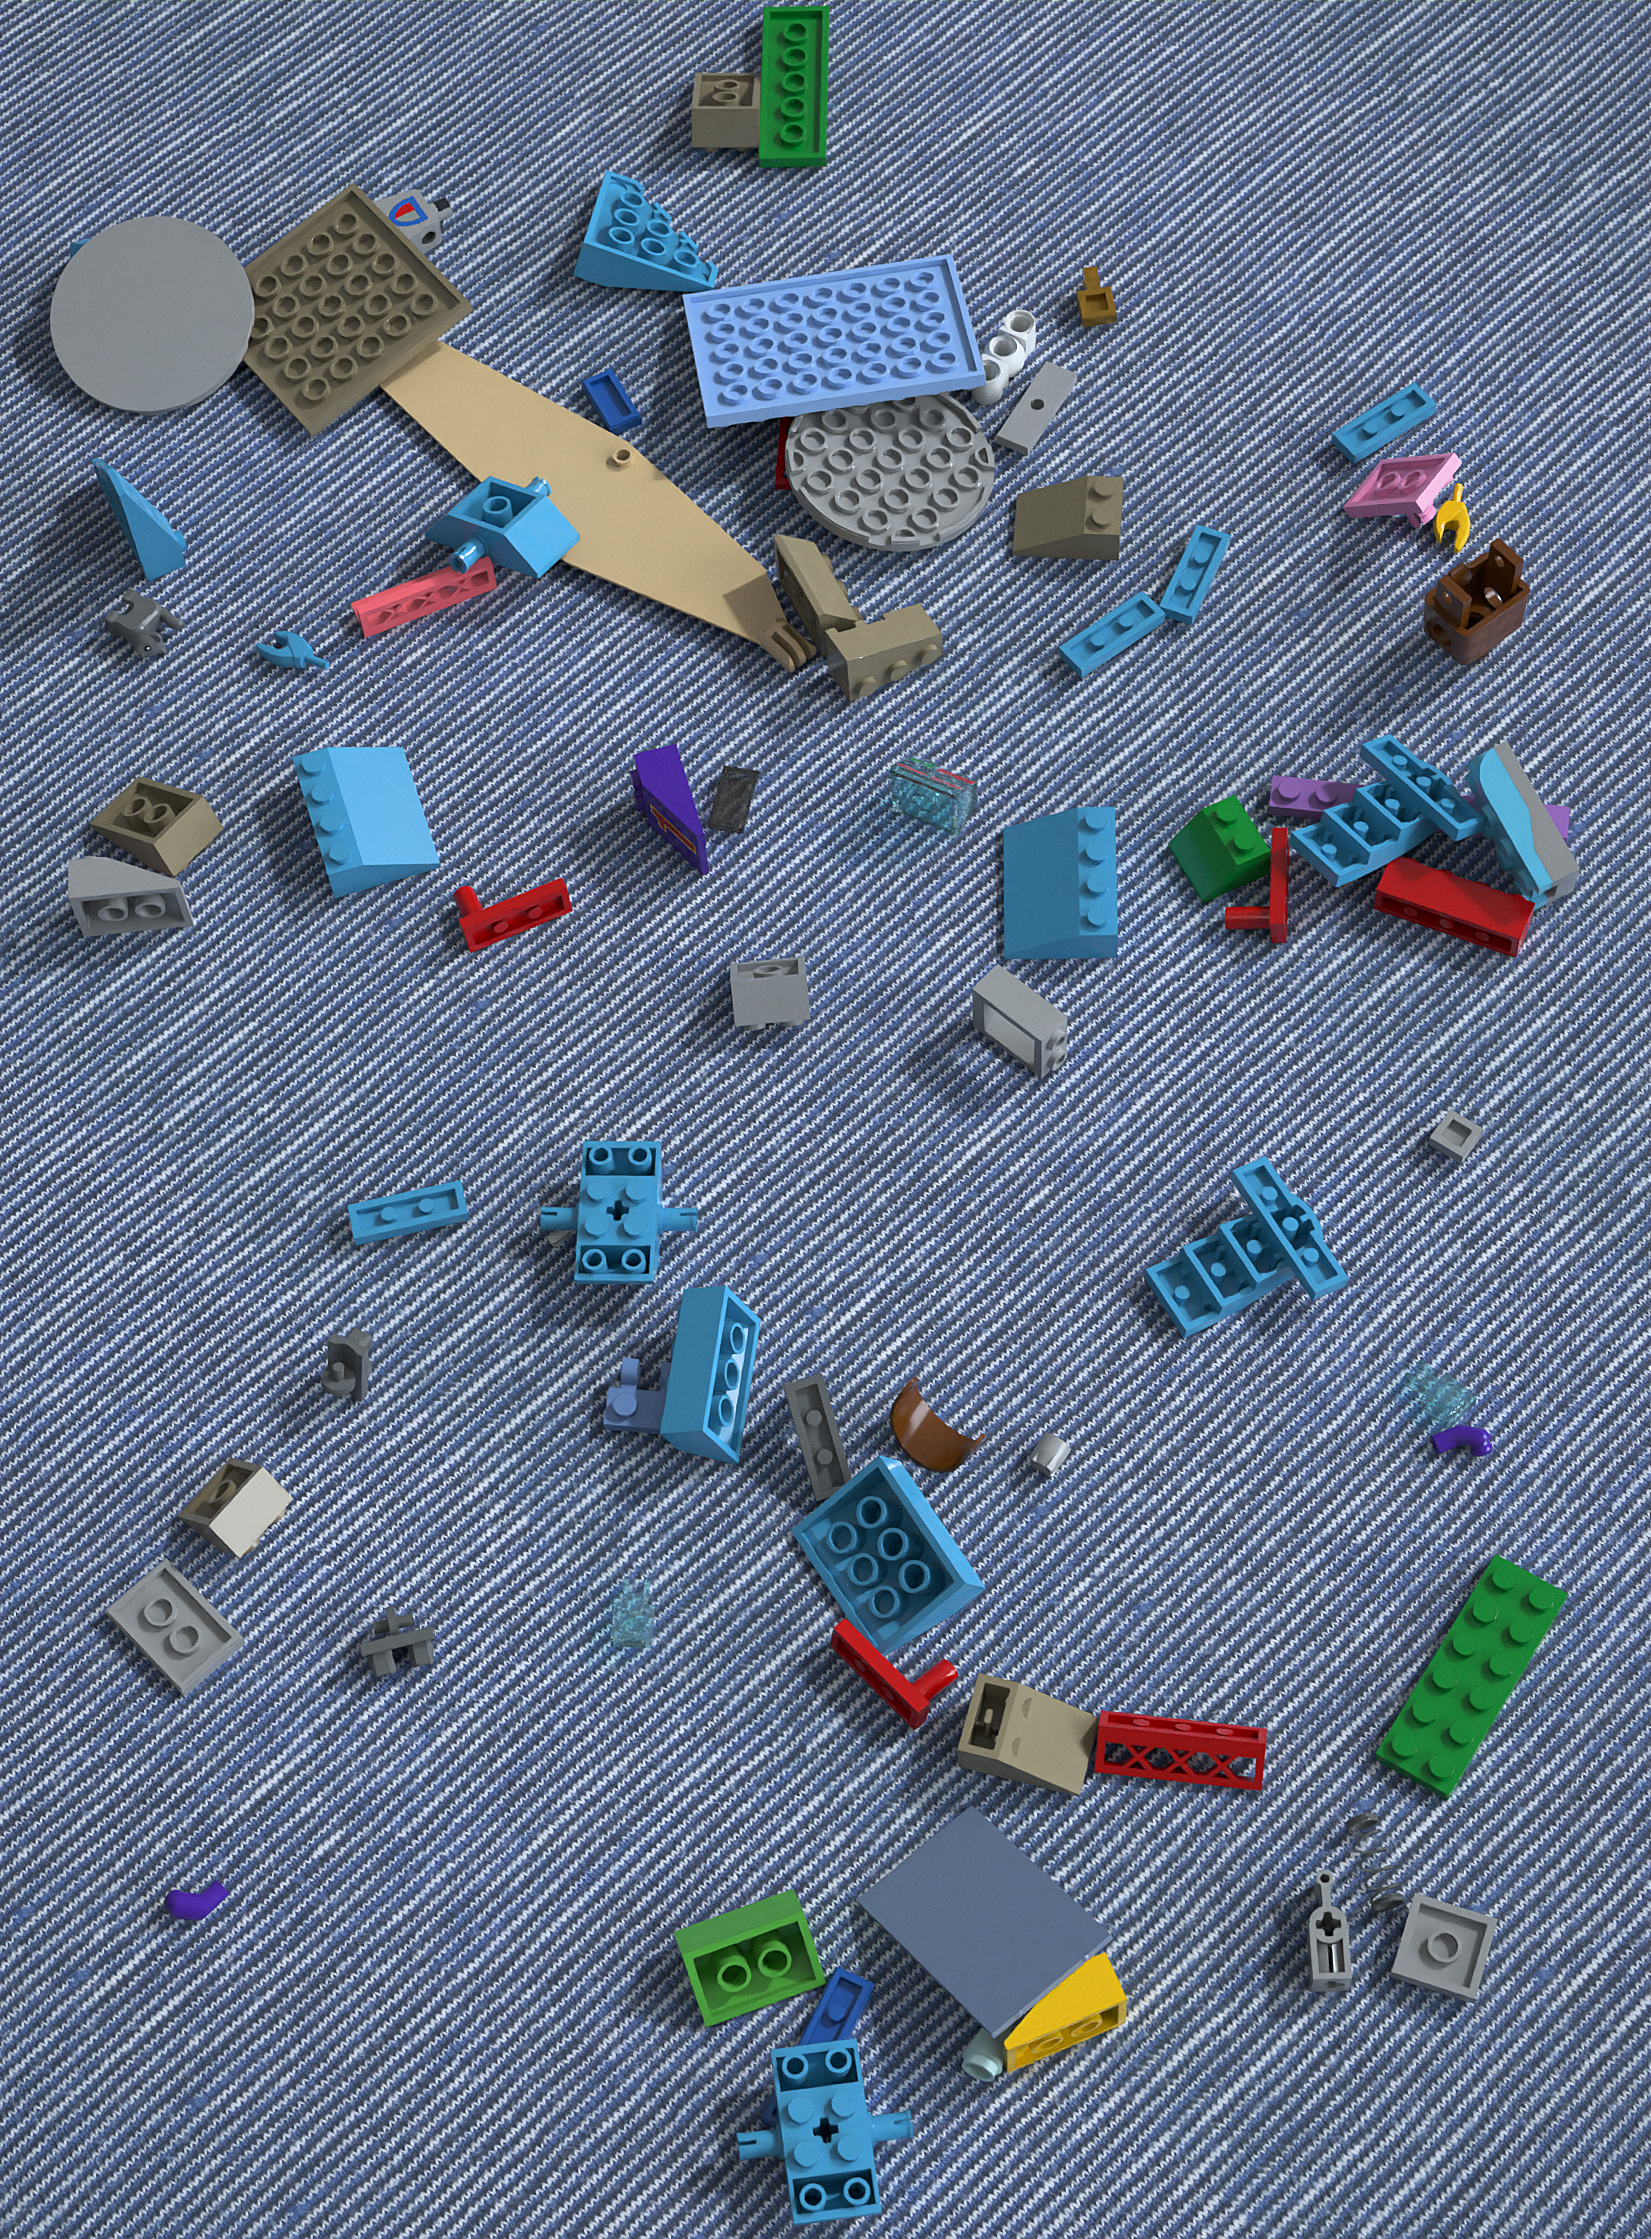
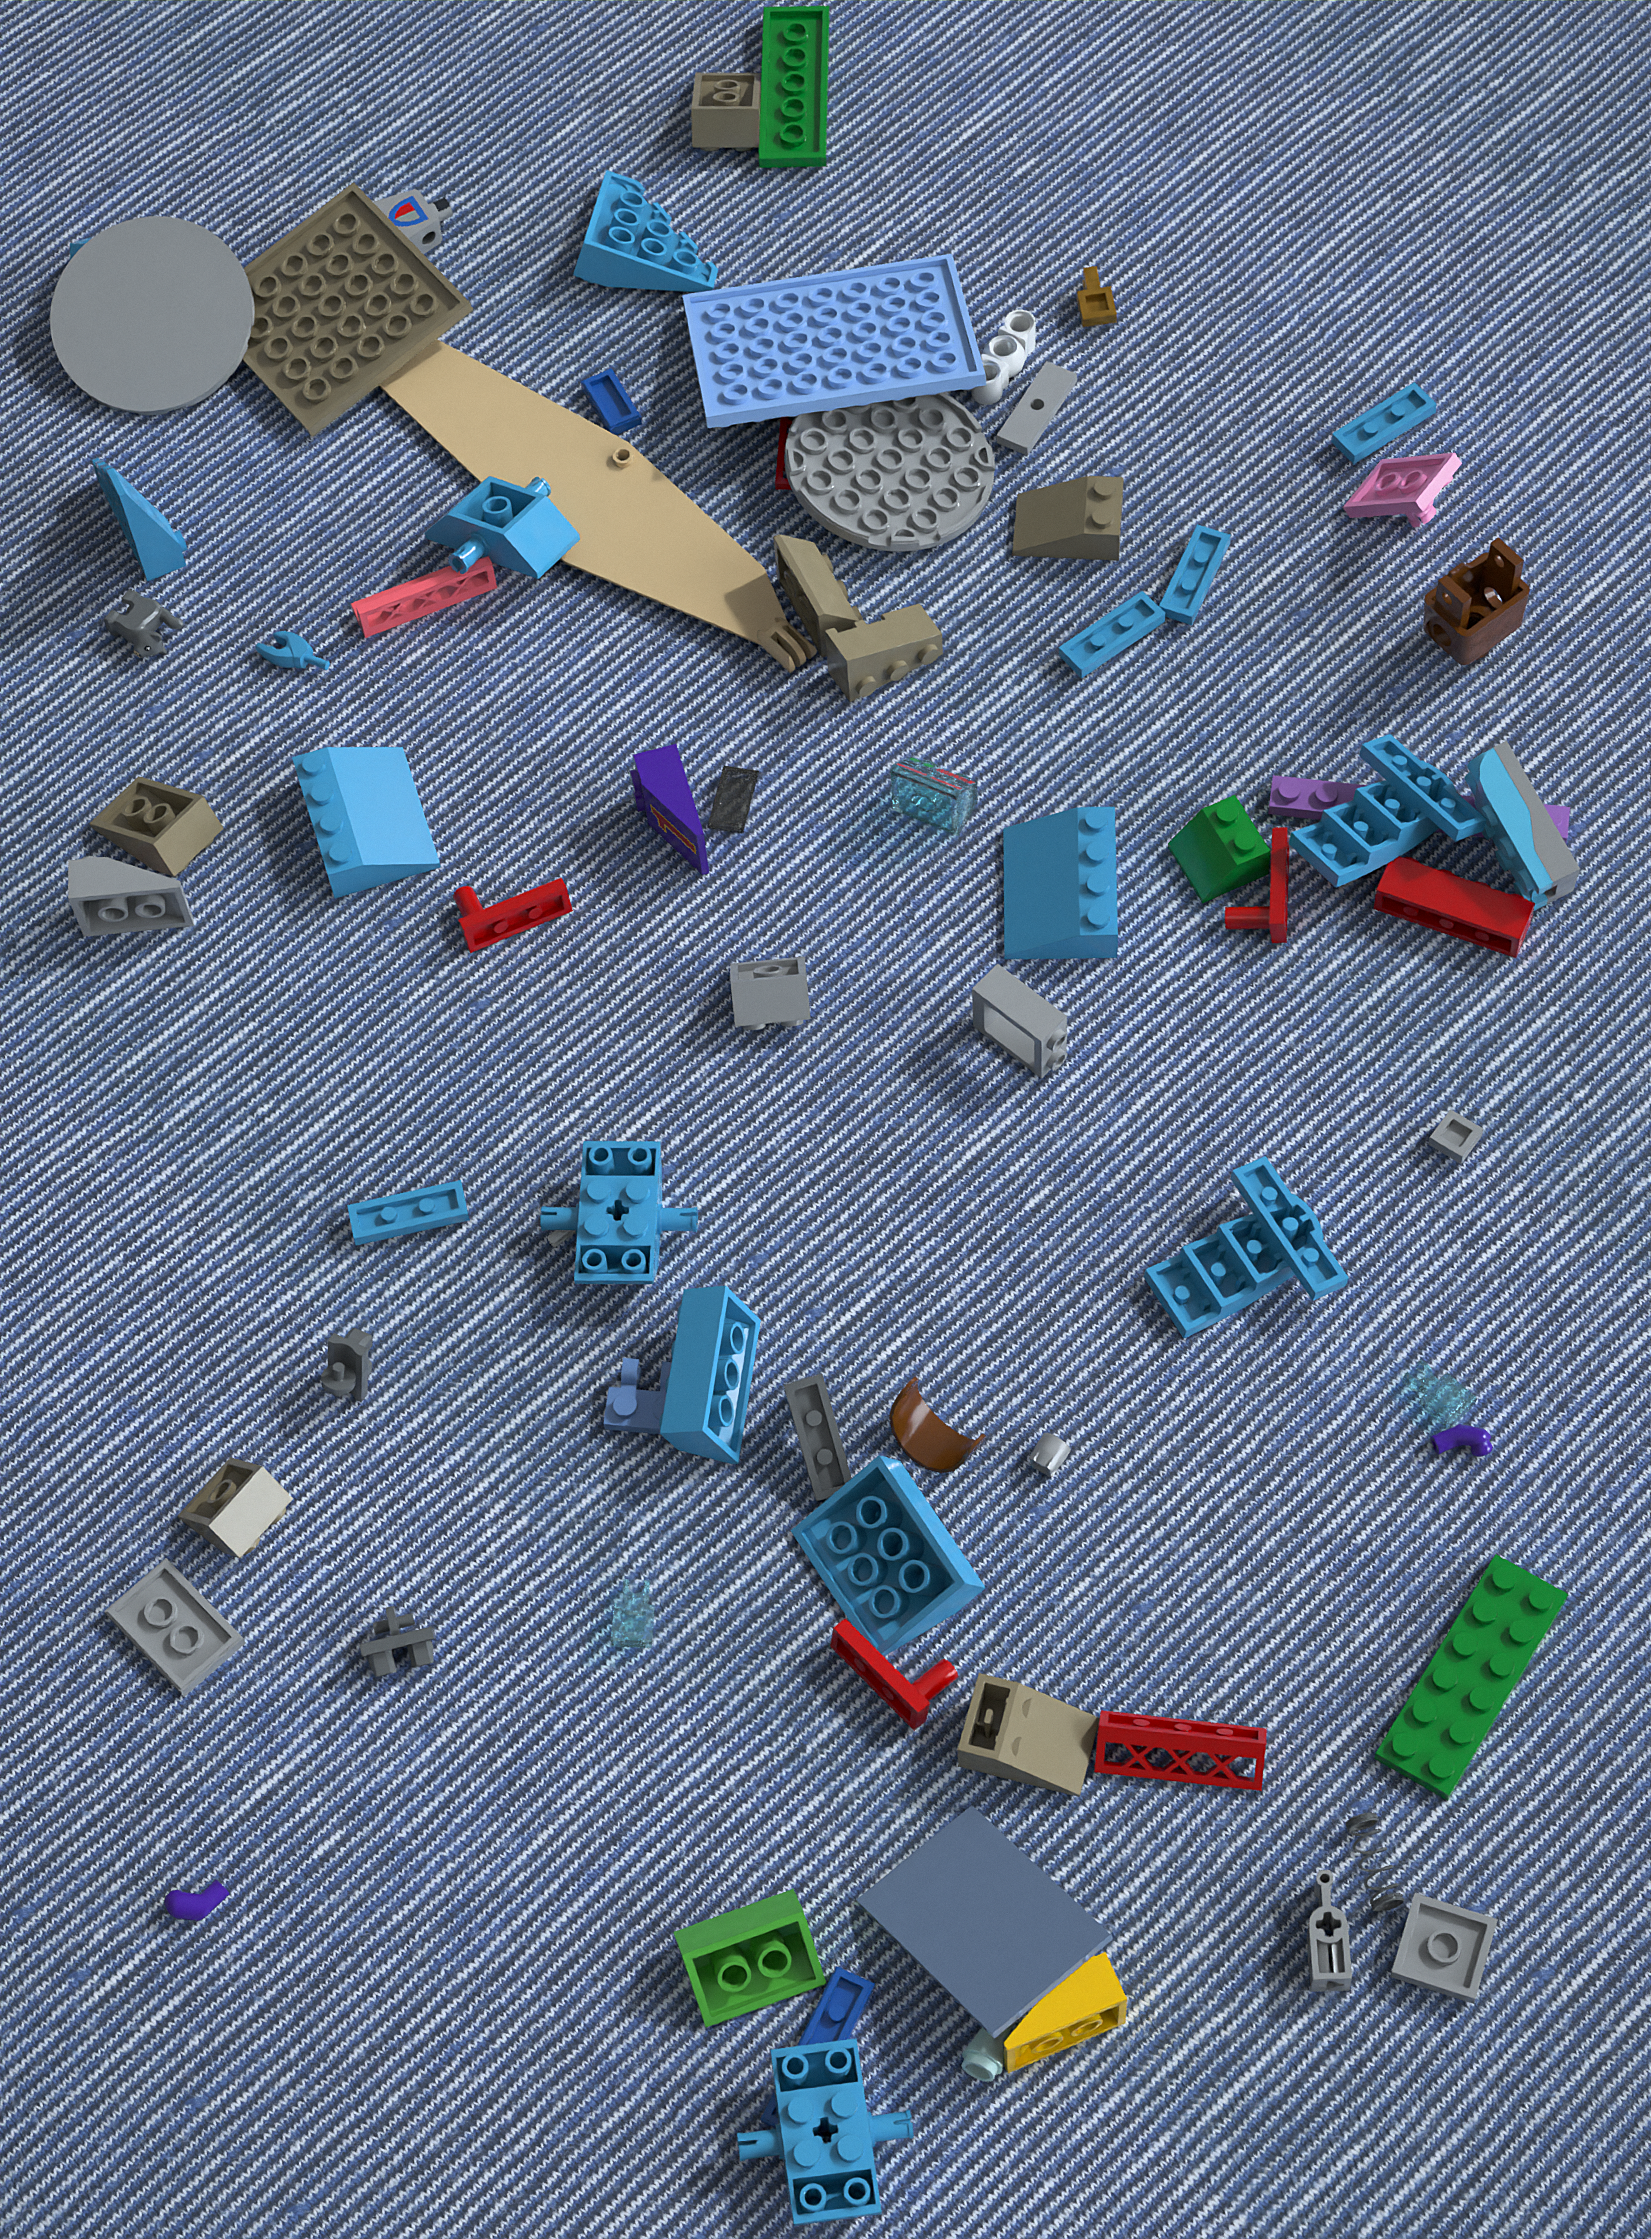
(1453, 516): yellow hand -> none

